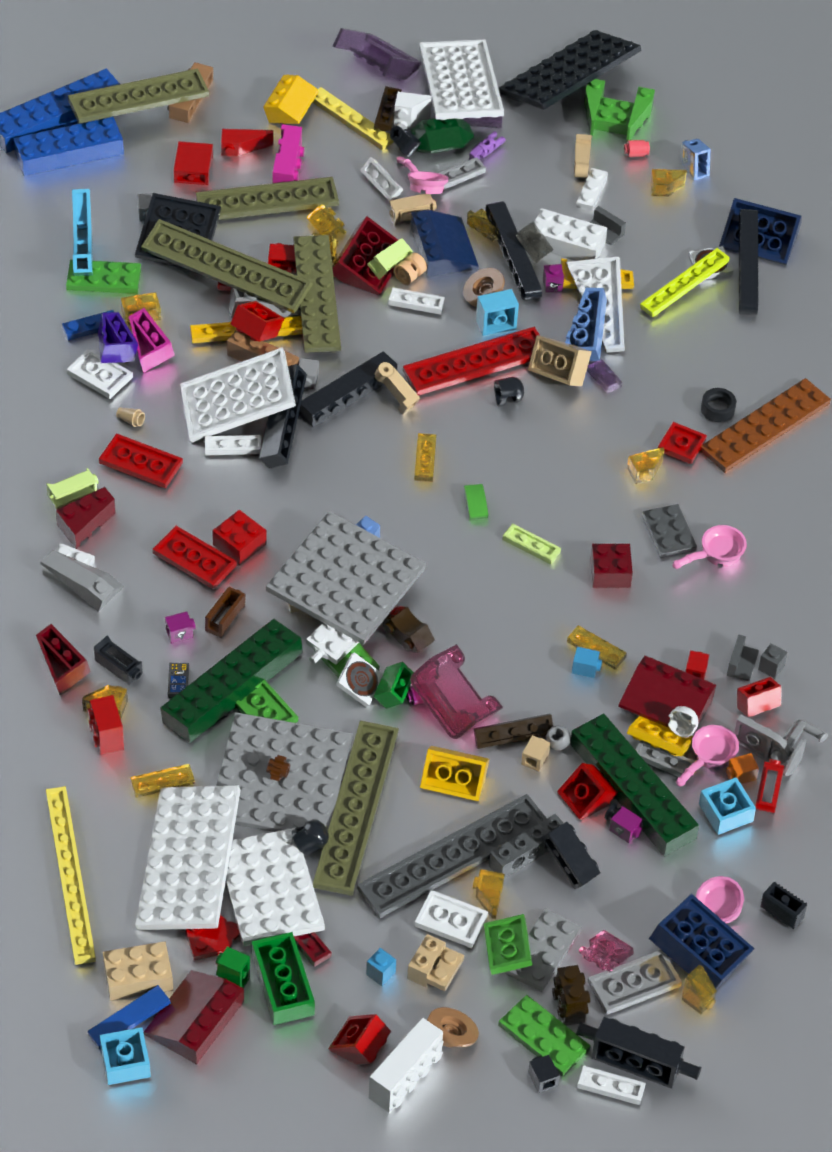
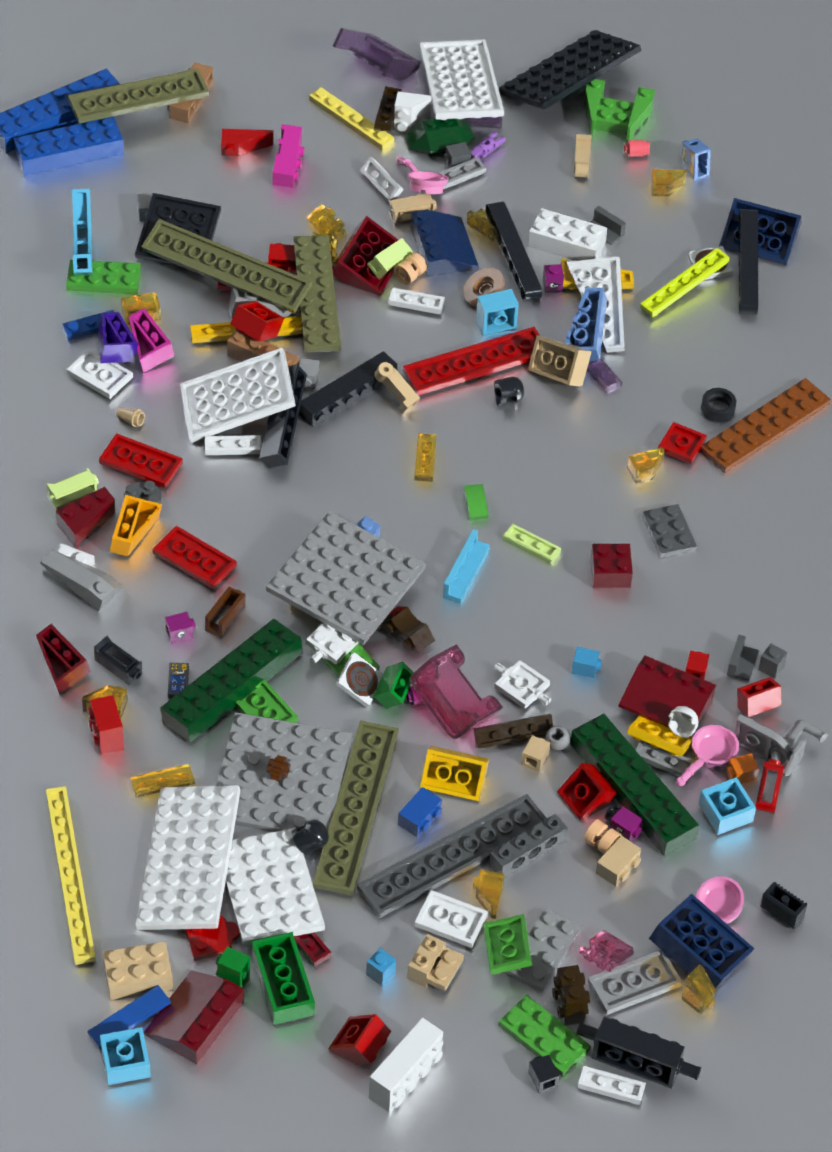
(133, 524): none -> light orange wedge
(144, 489): none -> dark grey plate
(193, 163): red panel -> none
(239, 537): red brick -> none
(272, 197): olive plate -> none
(289, 100): yellow slope -> none
(404, 140): black piece -> none
(420, 812): none -> blue brick
(456, 1026): medium nougat hat -> none
(457, 154): none -> dark grey brick
(465, 568): none -> medium azure fence
(522, 684): none -> white plate
(534, 242): clear smoke panel -> none
(571, 855): black brick -> none
(592, 189): white plate -> none
(601, 836): none -> light nougat wheel
(609, 653): clear yellow plate -> none
(618, 861): none -> tan brick
(720, 545): bright pink piece -> none

